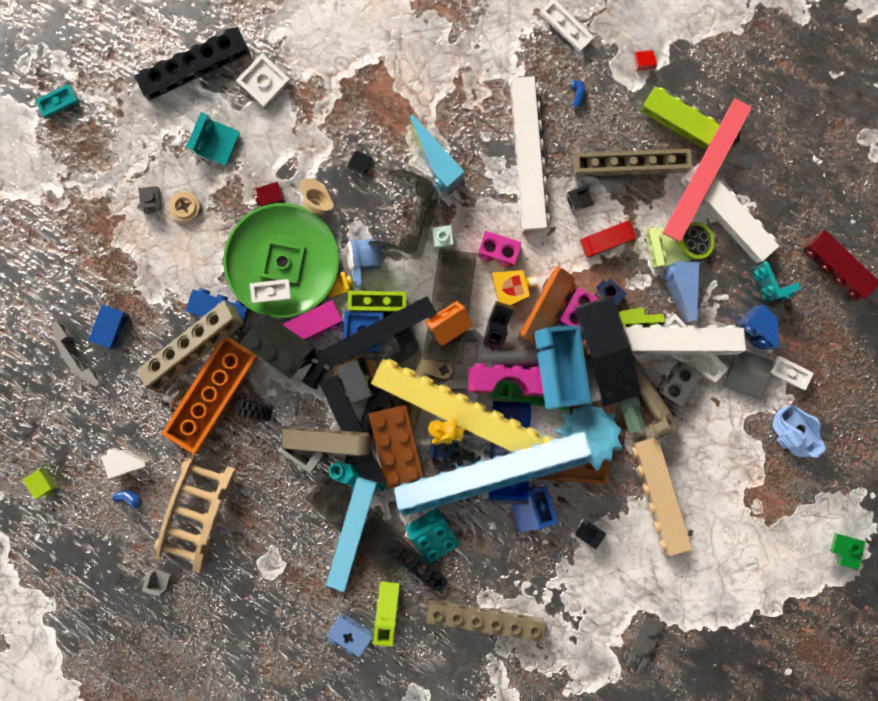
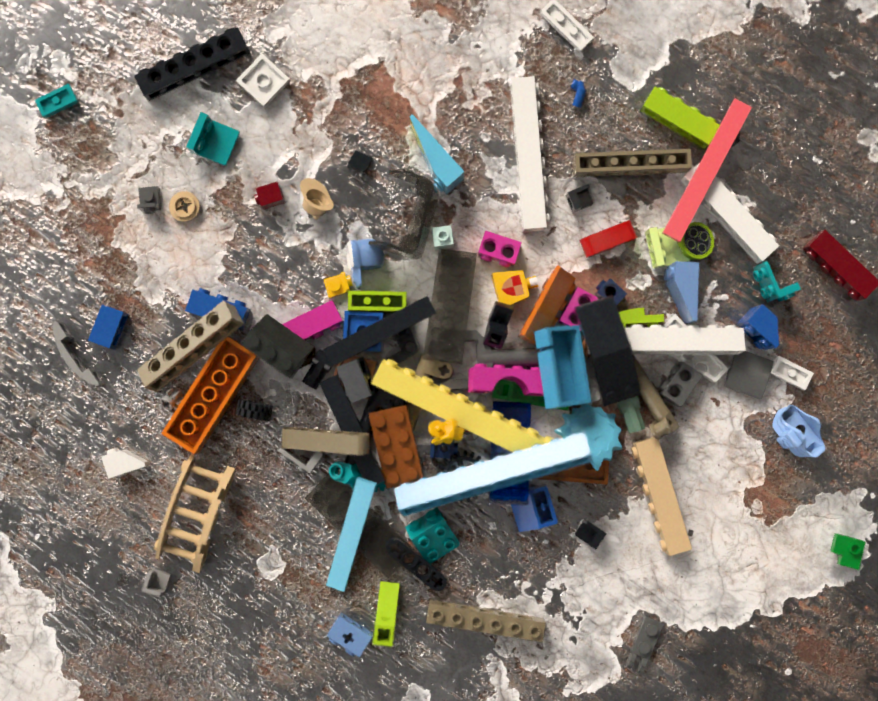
(40, 484): lime brick -> none
(129, 496): blue arm -> none
(270, 291): white plate -> none
(275, 233): bright green dish -> none
(449, 323): orange panel -> none
(645, 60): red slope -> none

